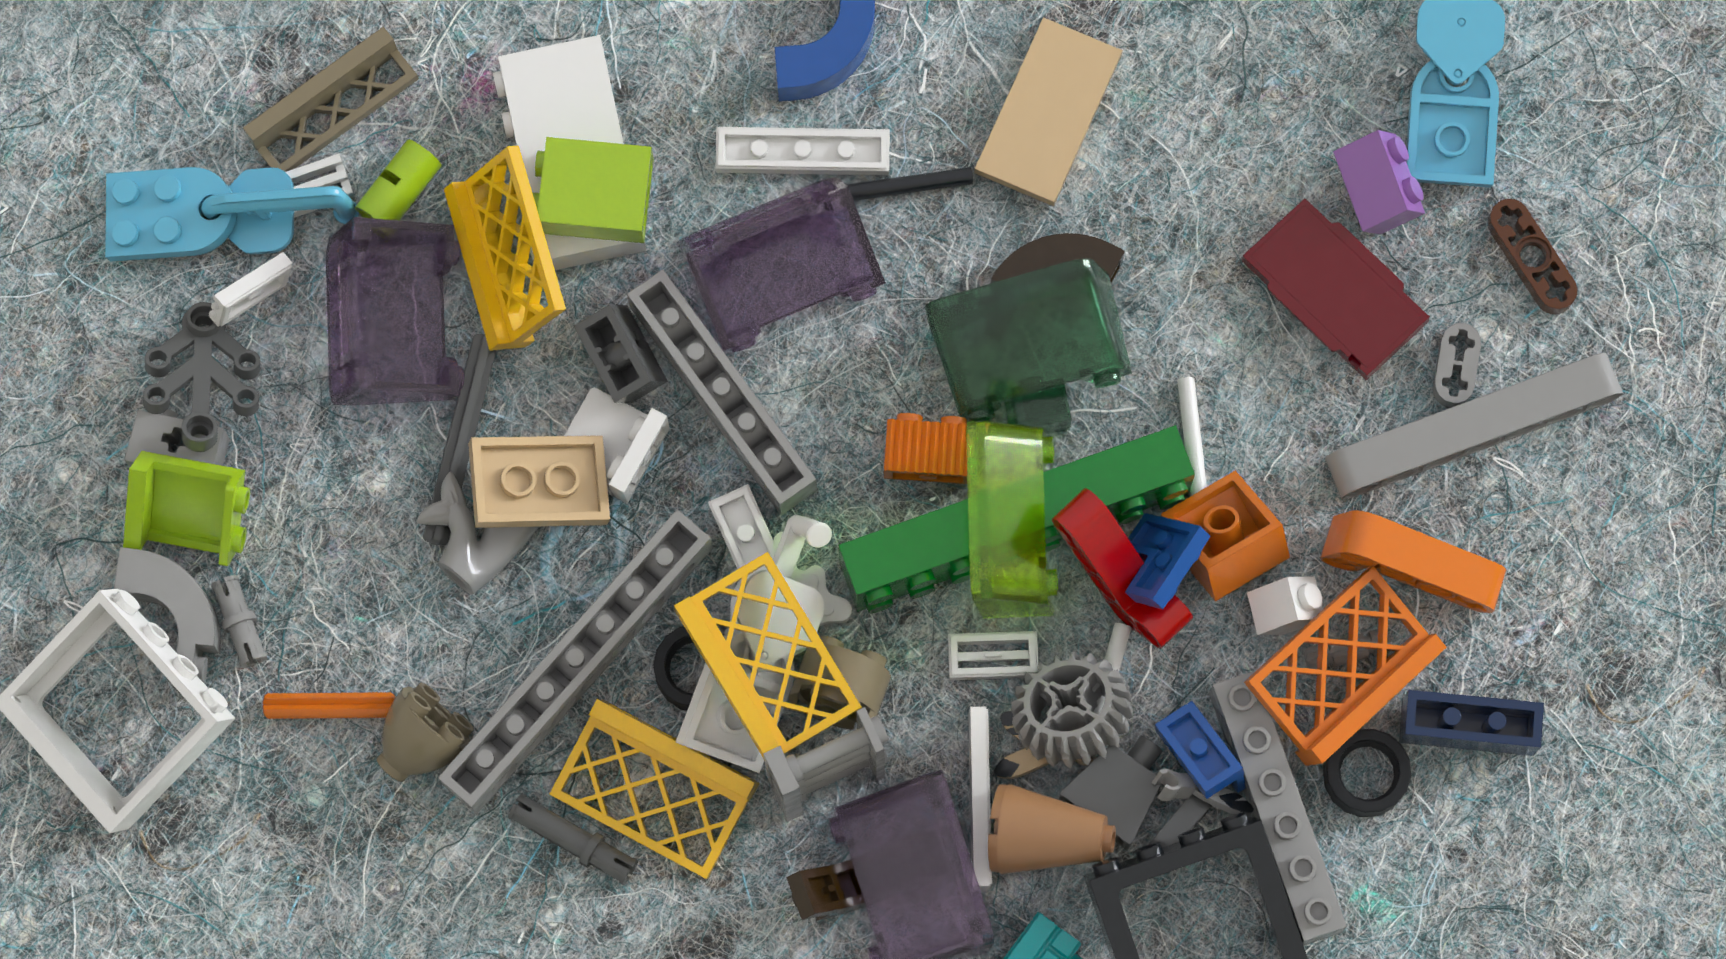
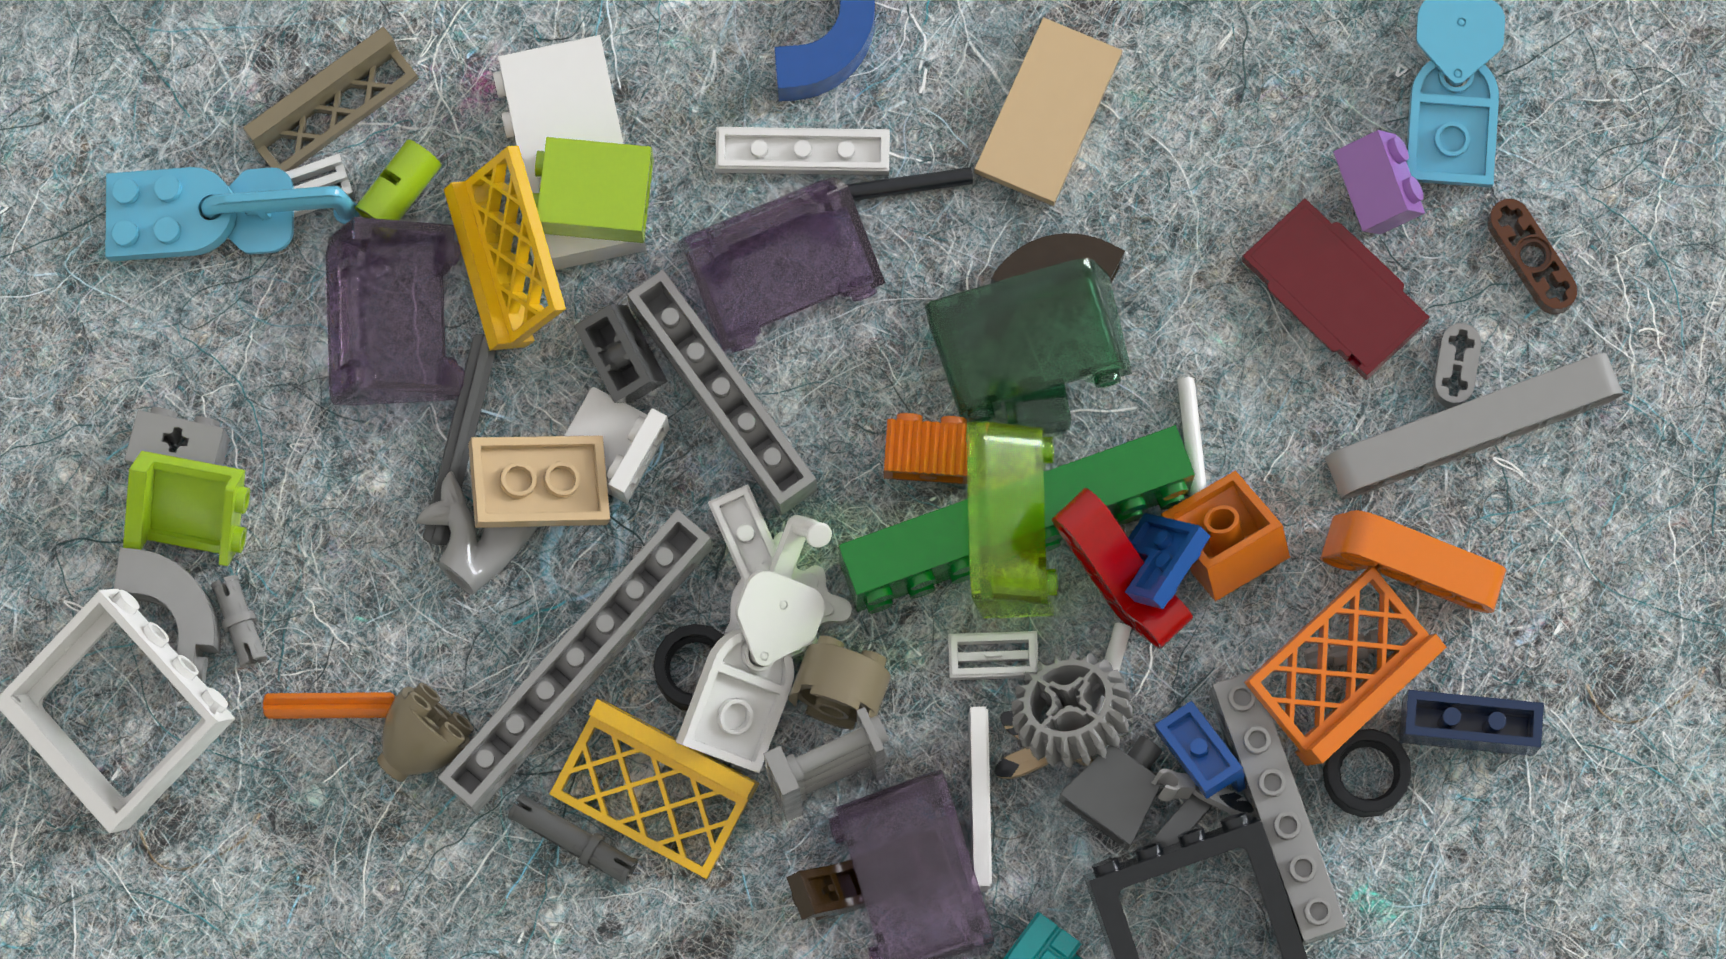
(202, 370): dark grey plant -> none
(250, 289): white tile -> none
(732, 677): yellow fence -> none
(1044, 832): medium nougat cone -> none
(1285, 605): white brick -> none

